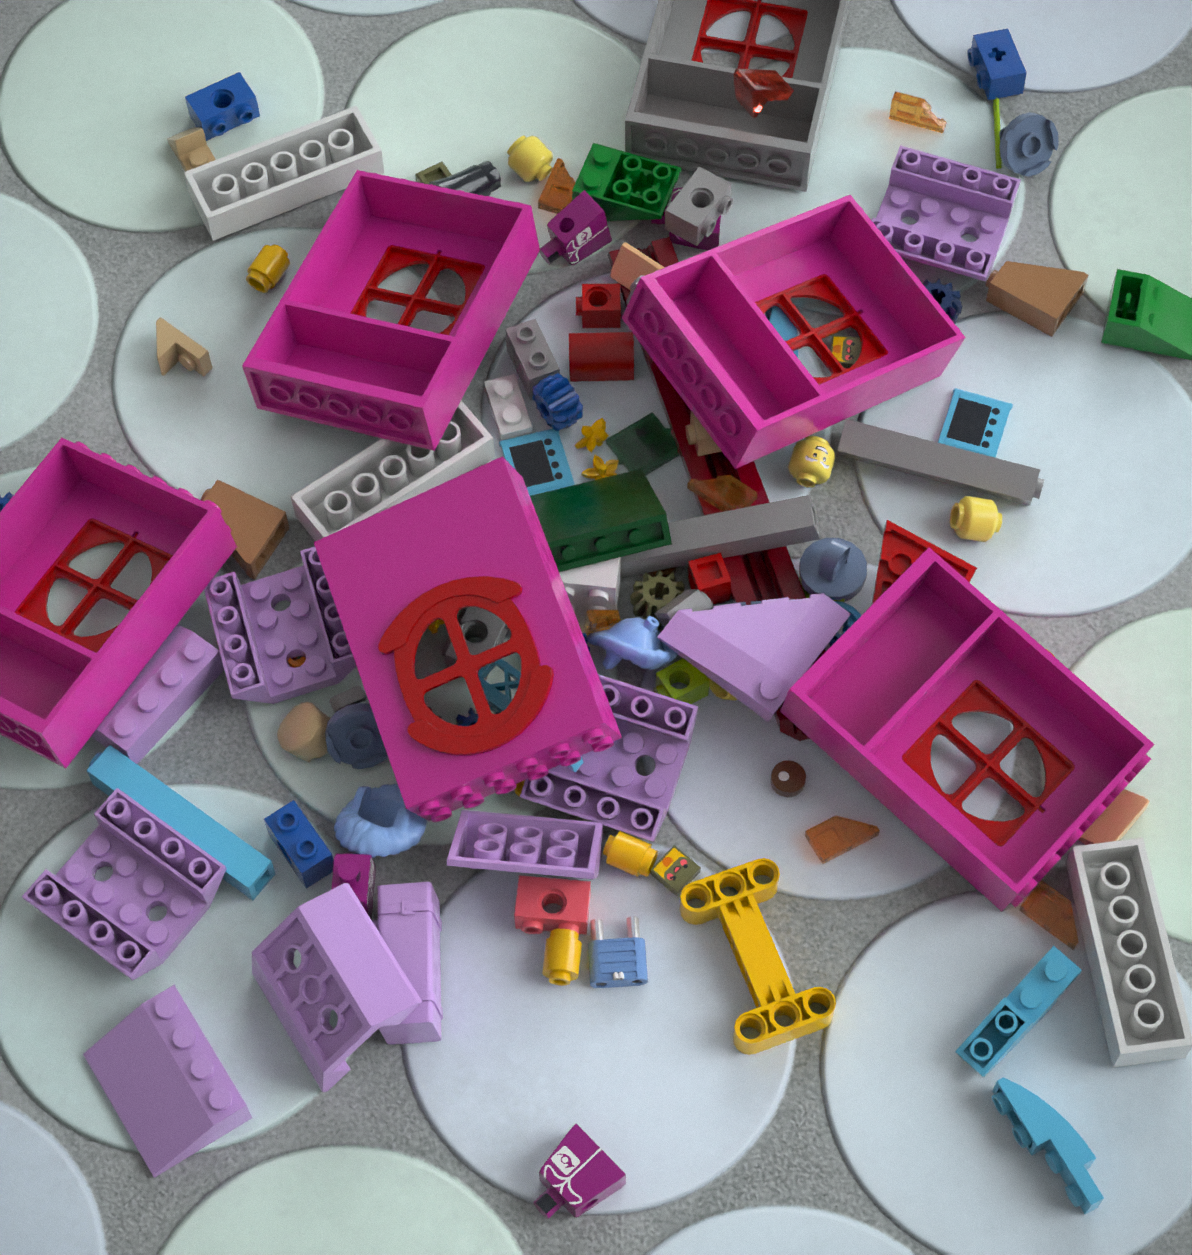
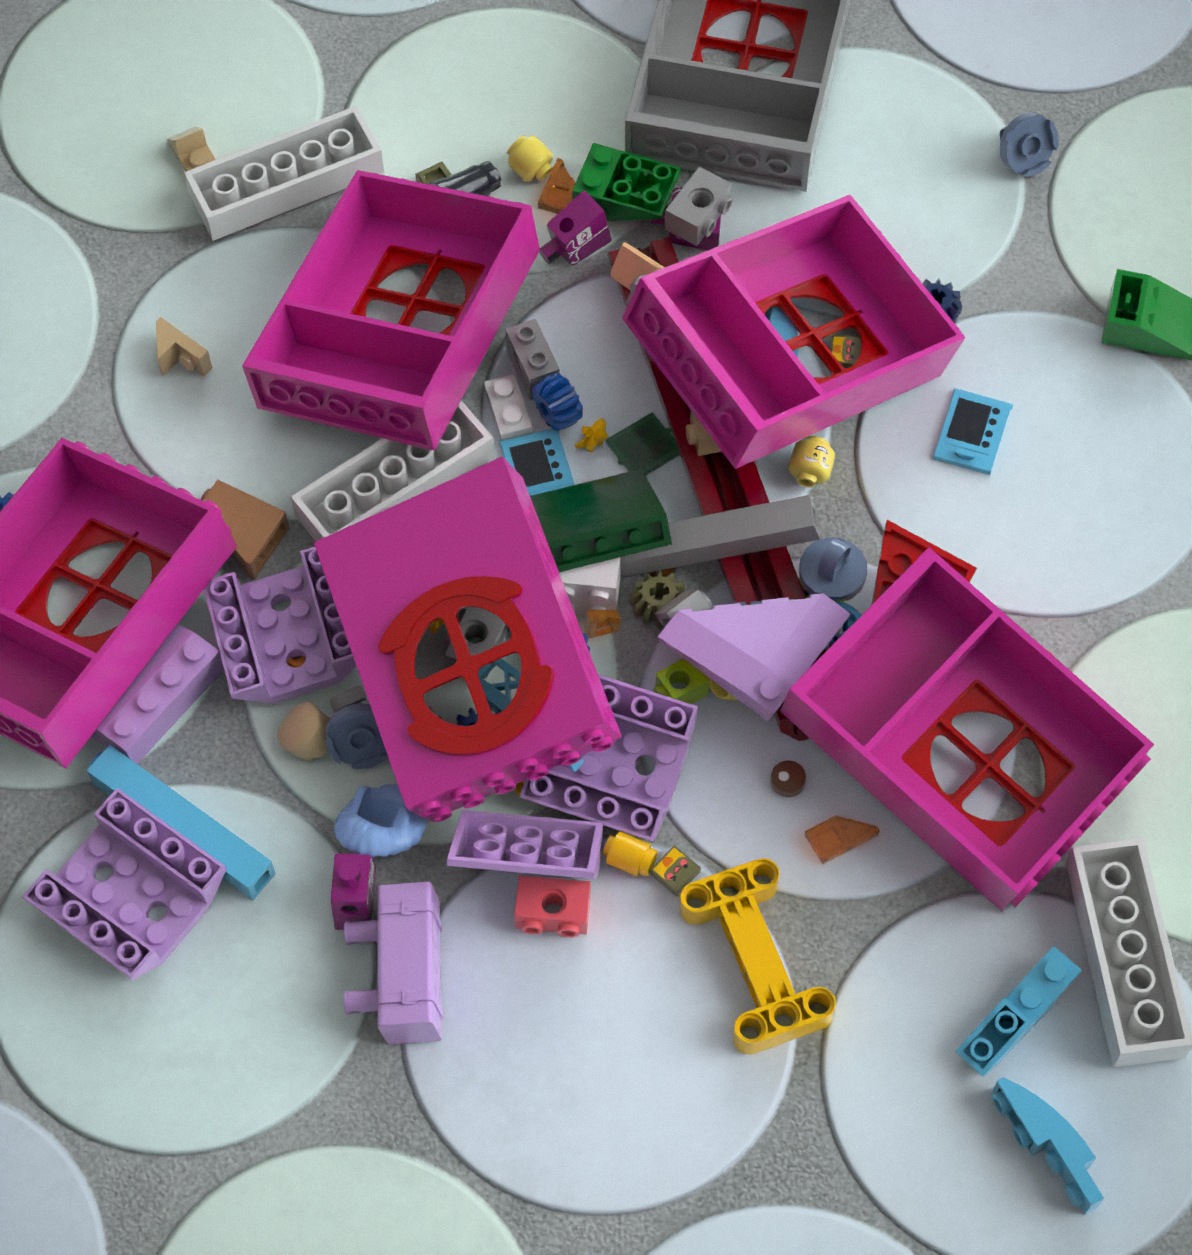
(166, 1082): lavender slope -> none
(222, 106): blue brick -> none
(267, 268): yellow brick -> none
(299, 844): blue brick -> none
(340, 970): lavender slope -> none
(562, 956): yellow brick -> none
(577, 1176): magenta torso -> none
(599, 317): red brick -> none
(600, 469): yellow plant -> none
(601, 356): red brick -> none
(619, 960): medium blue piece -> none
(634, 641): light blue piece -> none
(711, 577): red brick -> none
(724, 492): clear orange tile -> none
(757, 87): clear red slope -> none
(915, 112): clear orange tile -> none
(940, 462): light grey brick -> none
(946, 203): lavender slope -> none
(975, 518): light yellow head -> none
(996, 112): lime piece -> none
(997, 64): blue brick -> none
(1036, 293): medium nougat slope -> none
(1052, 913): clear orange tile -> none
(1116, 819): light nougat slope -> none

